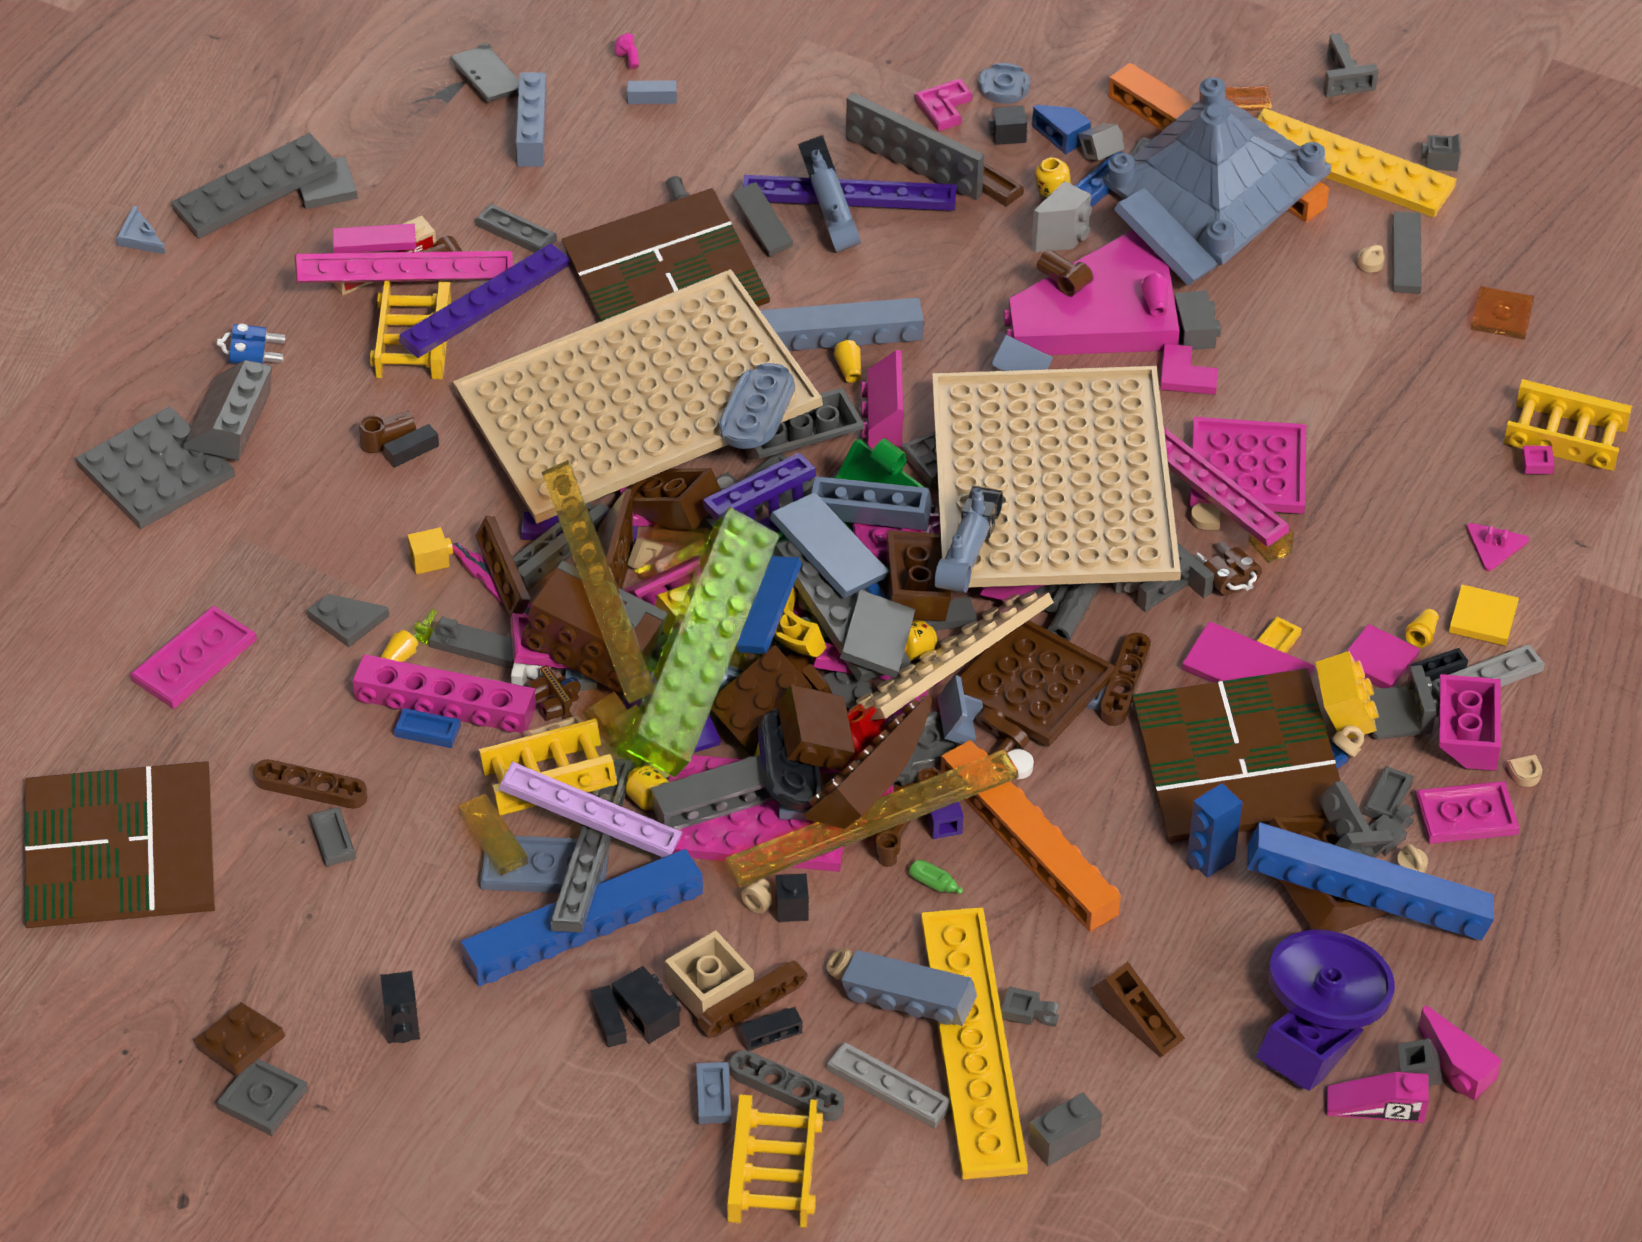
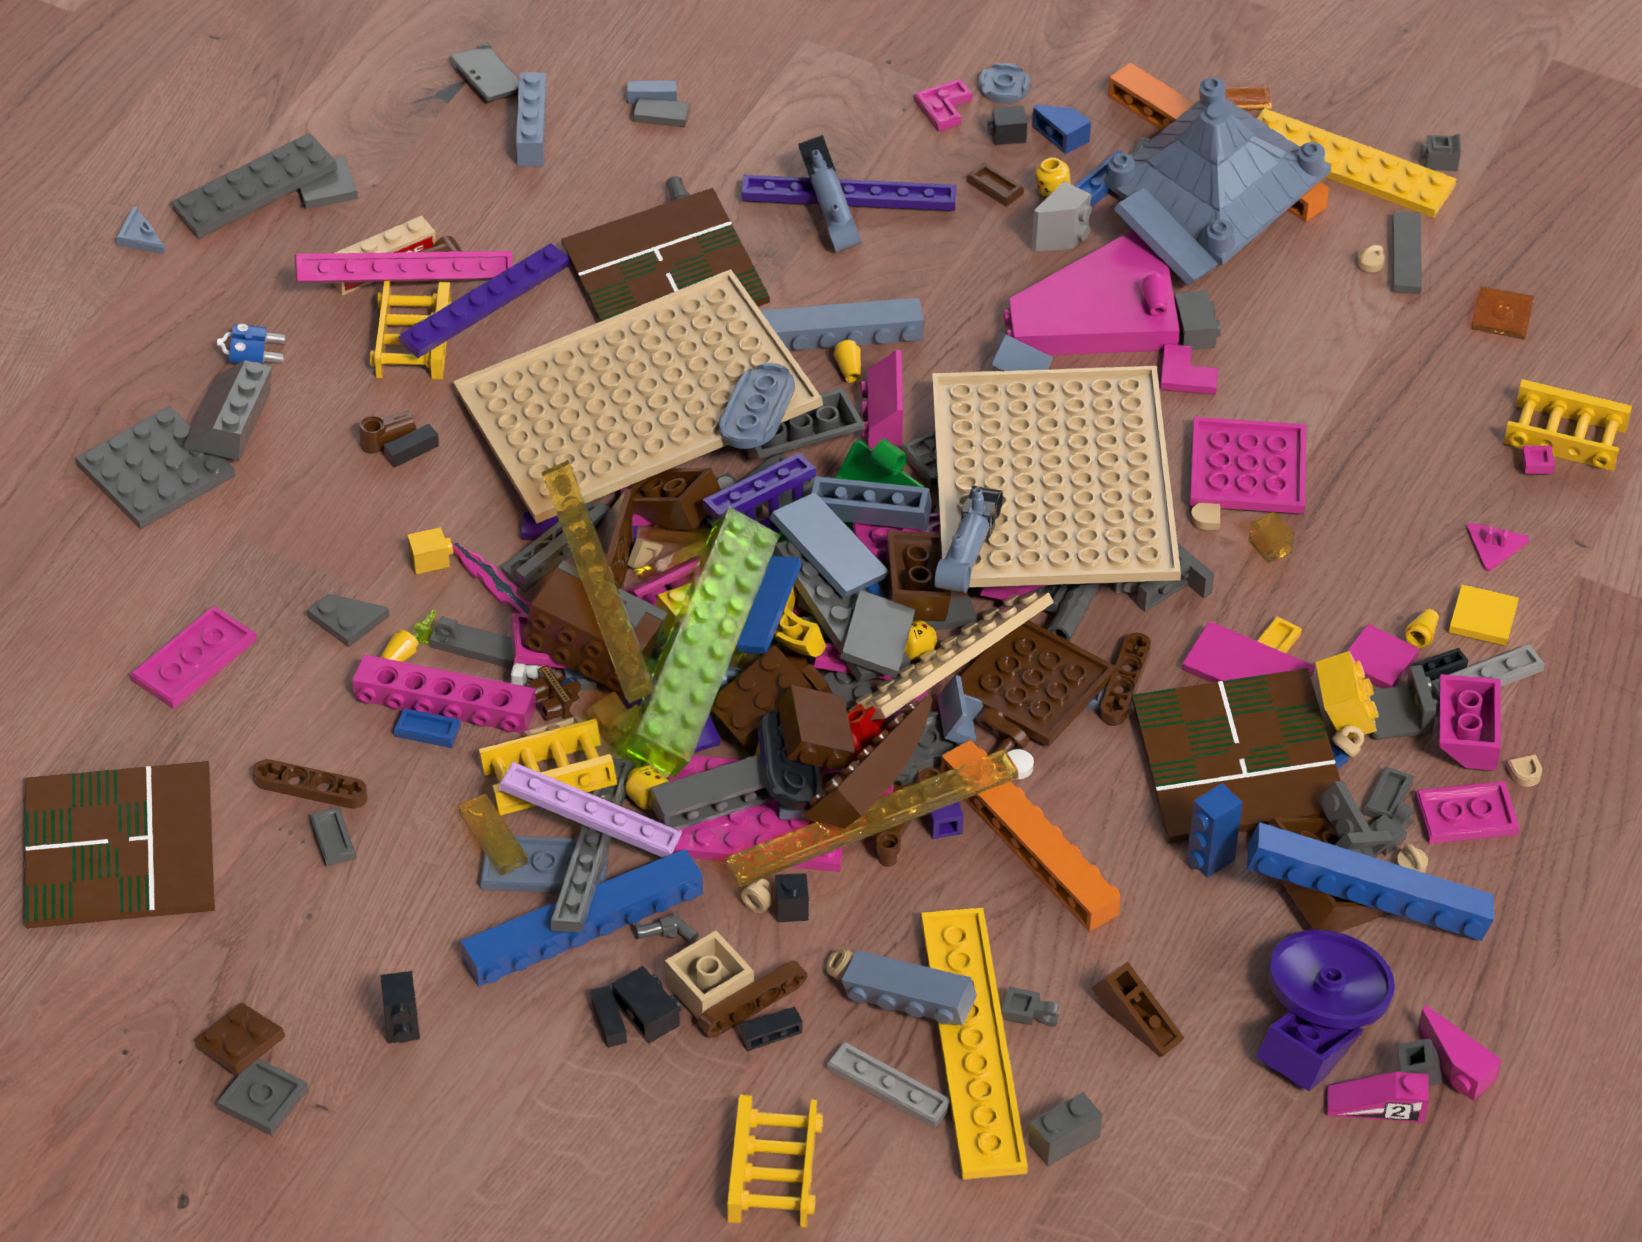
(374, 238): dark pink tile -> none
(502, 566): reddish brown tile -> none
(515, 228): dark grey tile -> none
(625, 45): dark pink plate -> none
(661, 112): none -> tile
(667, 927): none -> dark grey piece
(713, 1093): sand blue plate -> none
(762, 219): dark grey tile -> none
(790, 1080): dark grey beam -> none
(914, 146): dark grey plate -> none
(933, 877): bright green piece -> none
(1068, 276): reddish brown piece -> none
(1101, 141): light grey brick -> none
(1223, 492): dark pink plate -> none
(1232, 569): reddish brown piece -> none
(1347, 76): dark grey bracket -> none

